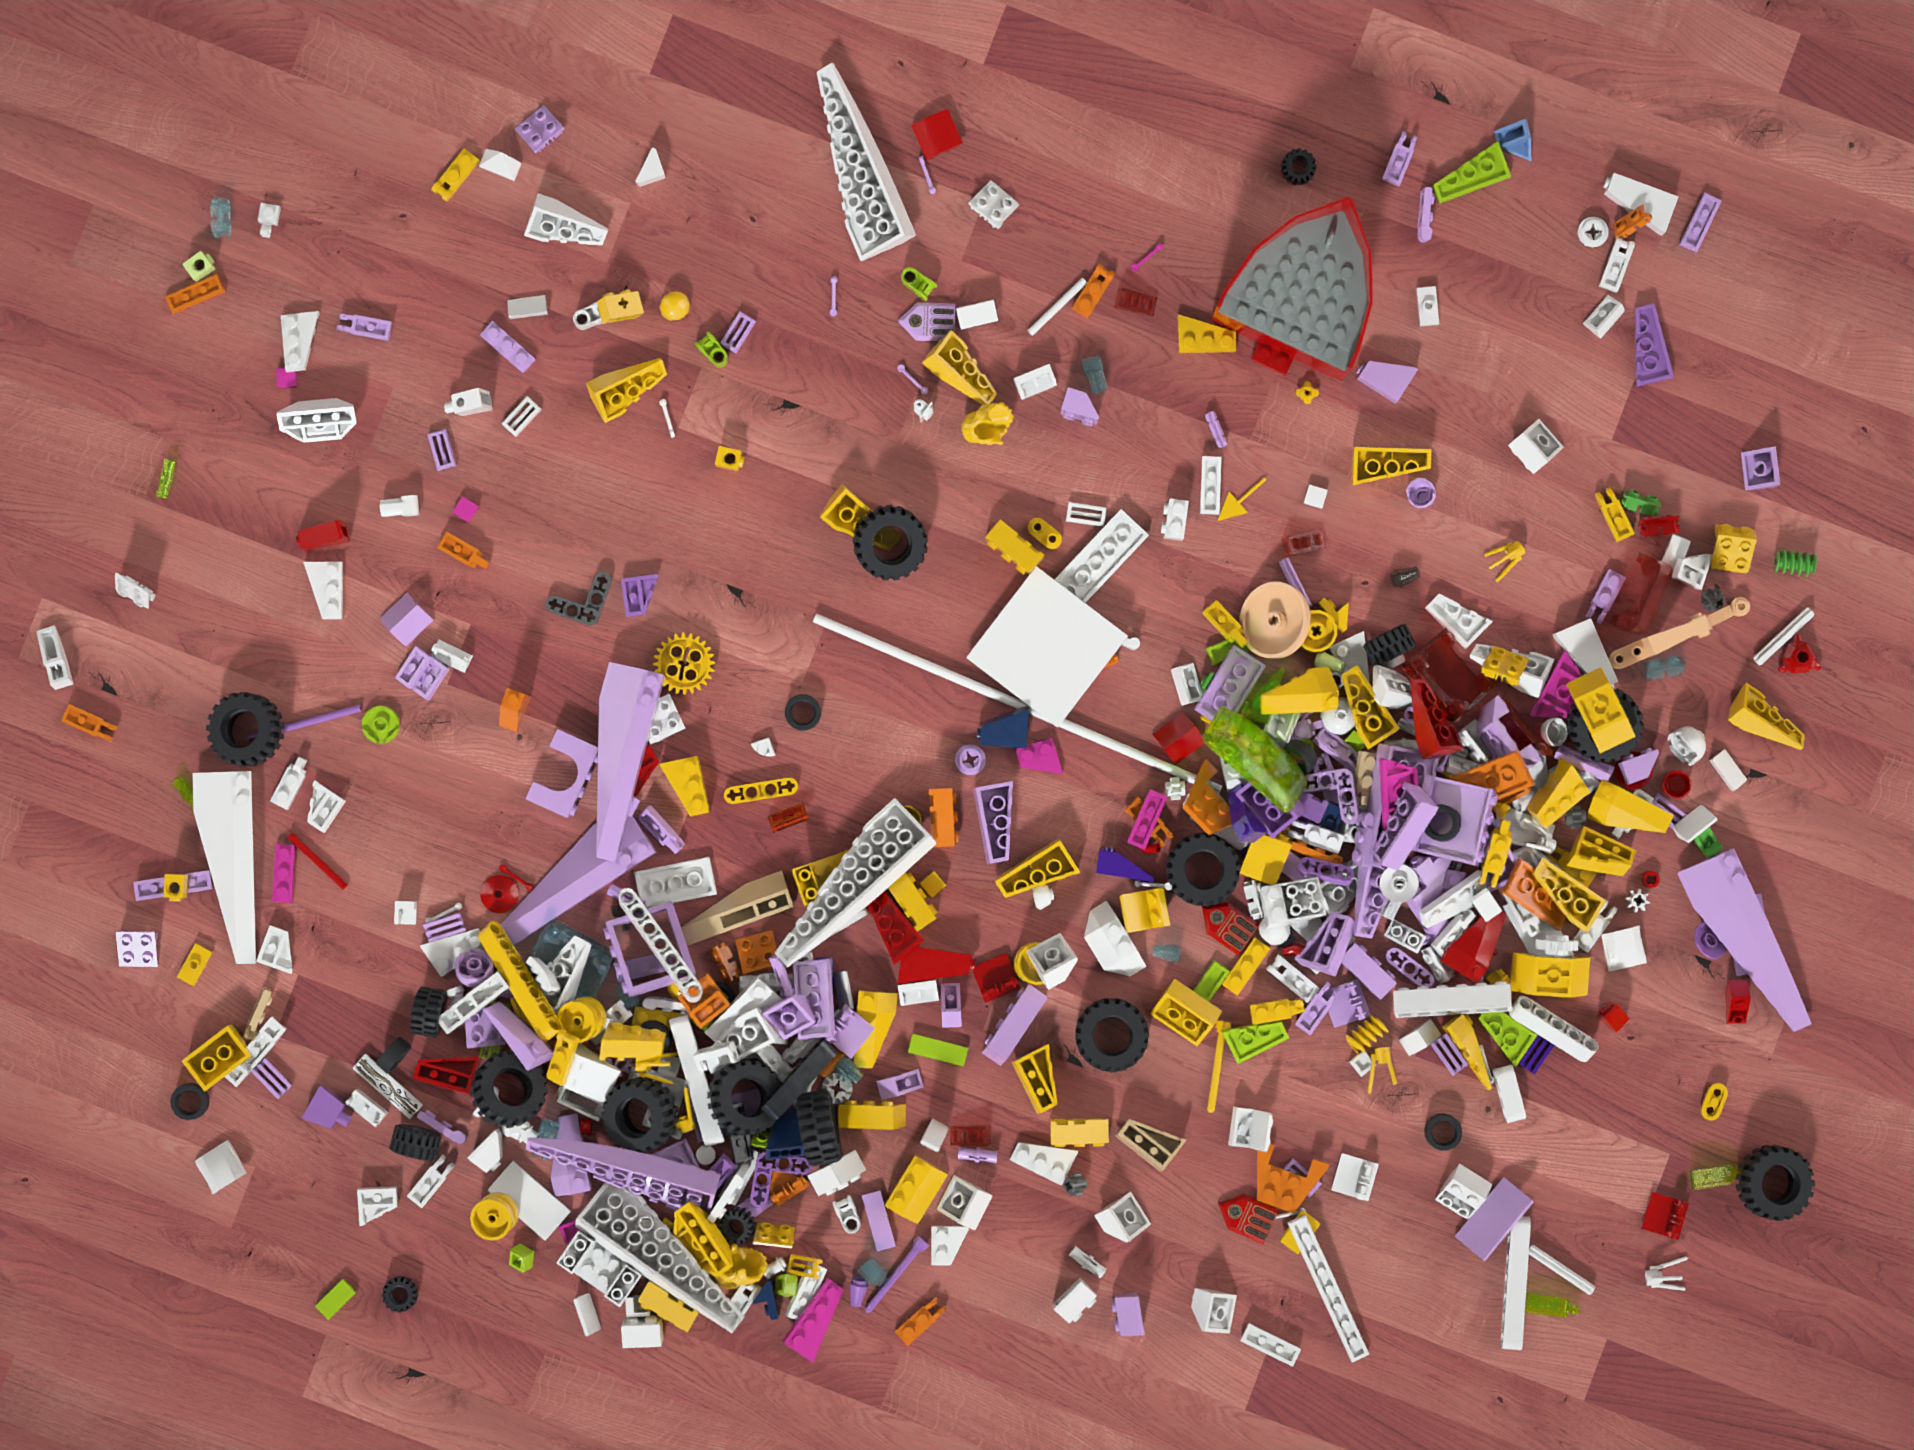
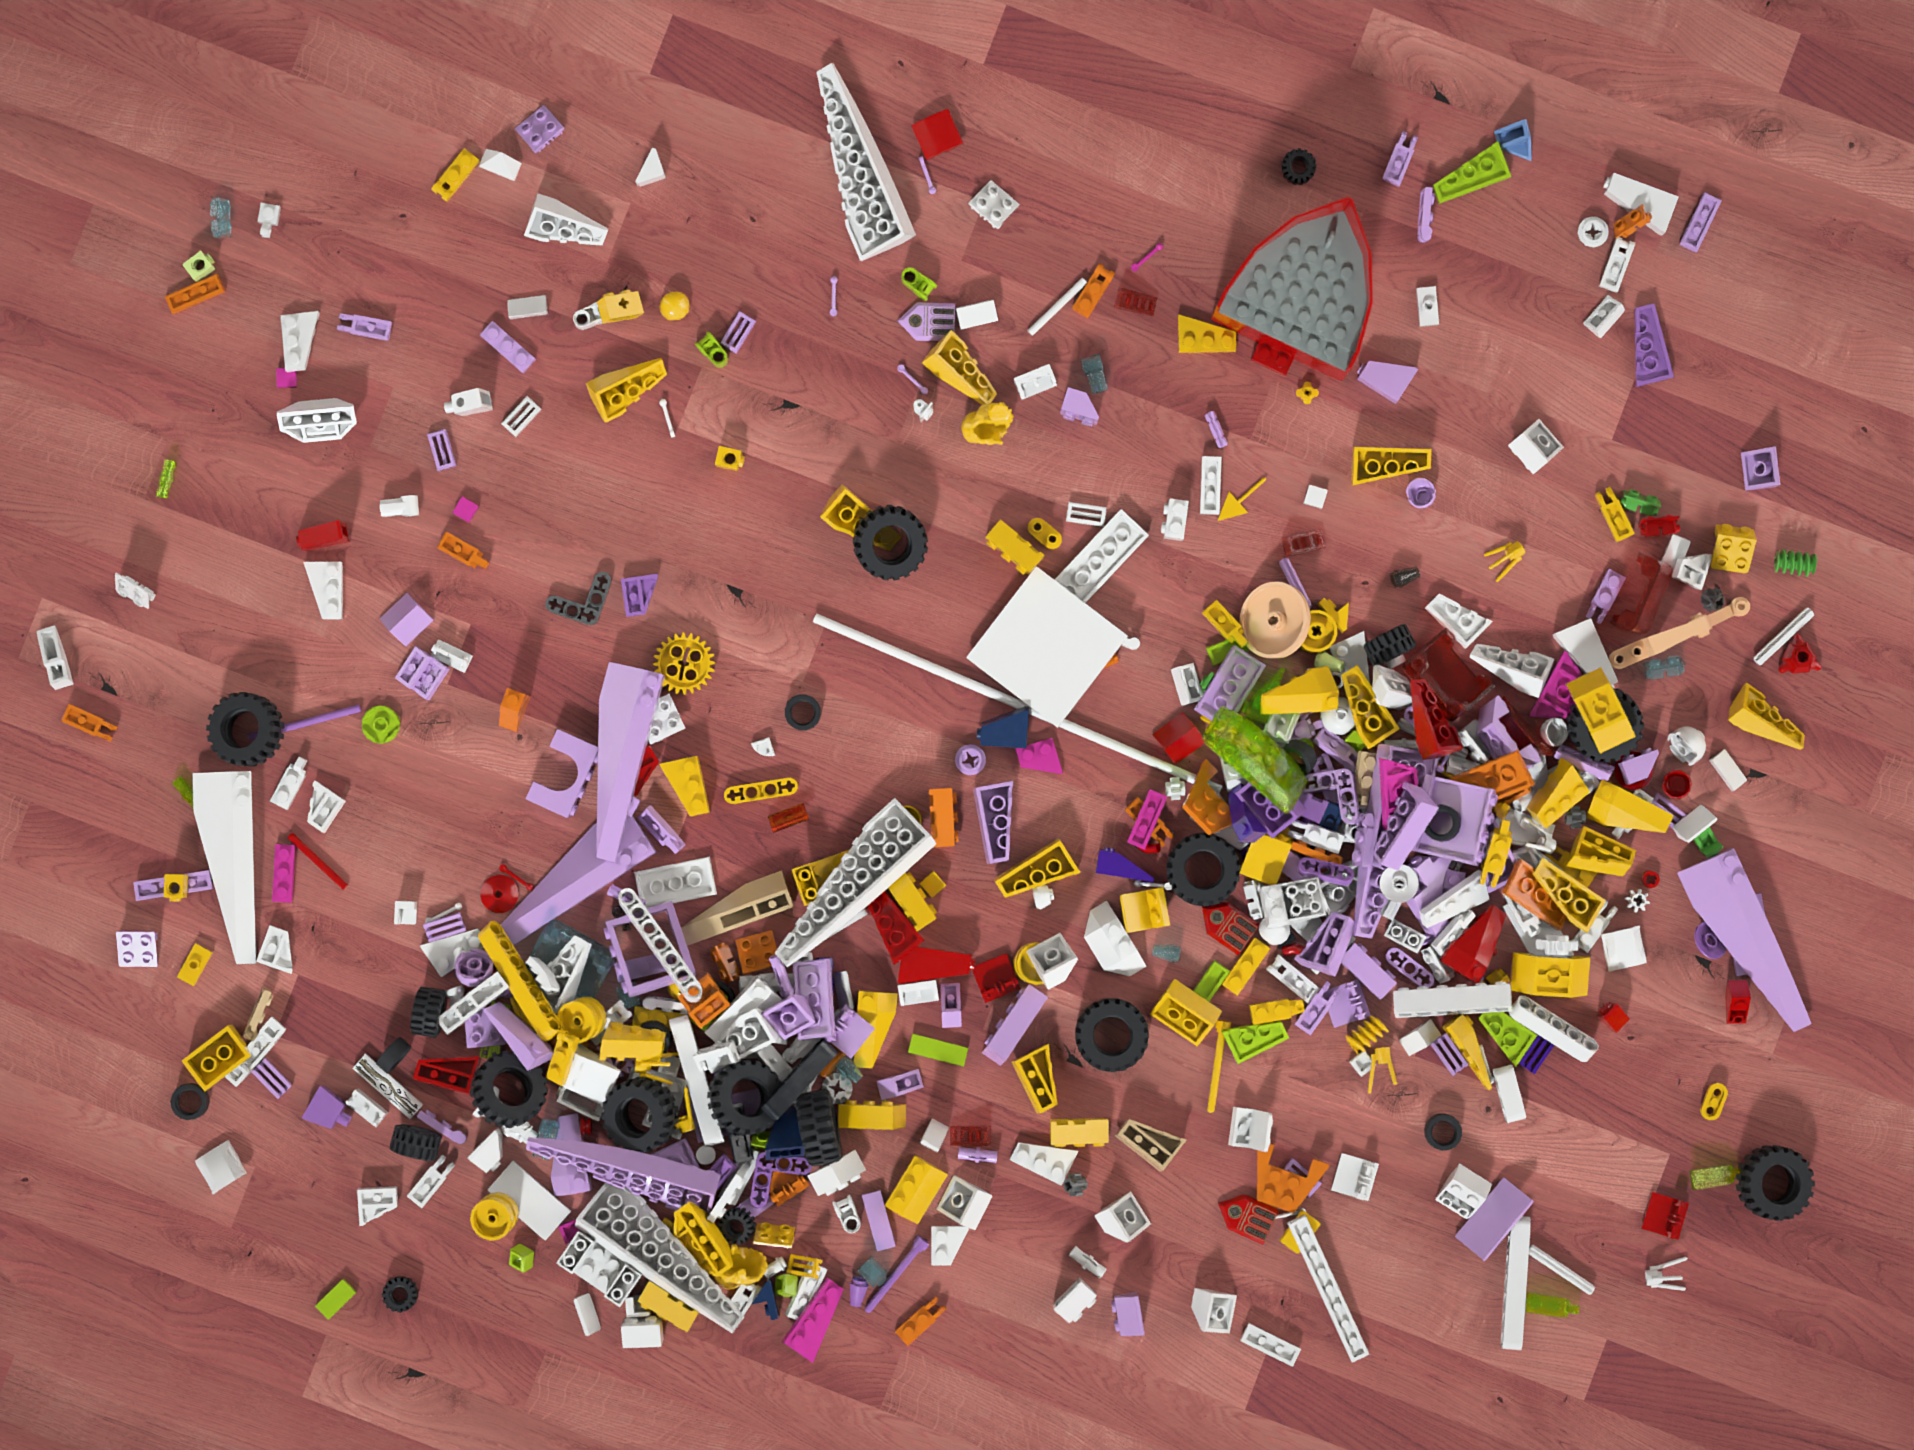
(1486, 905): white slope -> none
(1504, 664): yellow hinge -> none

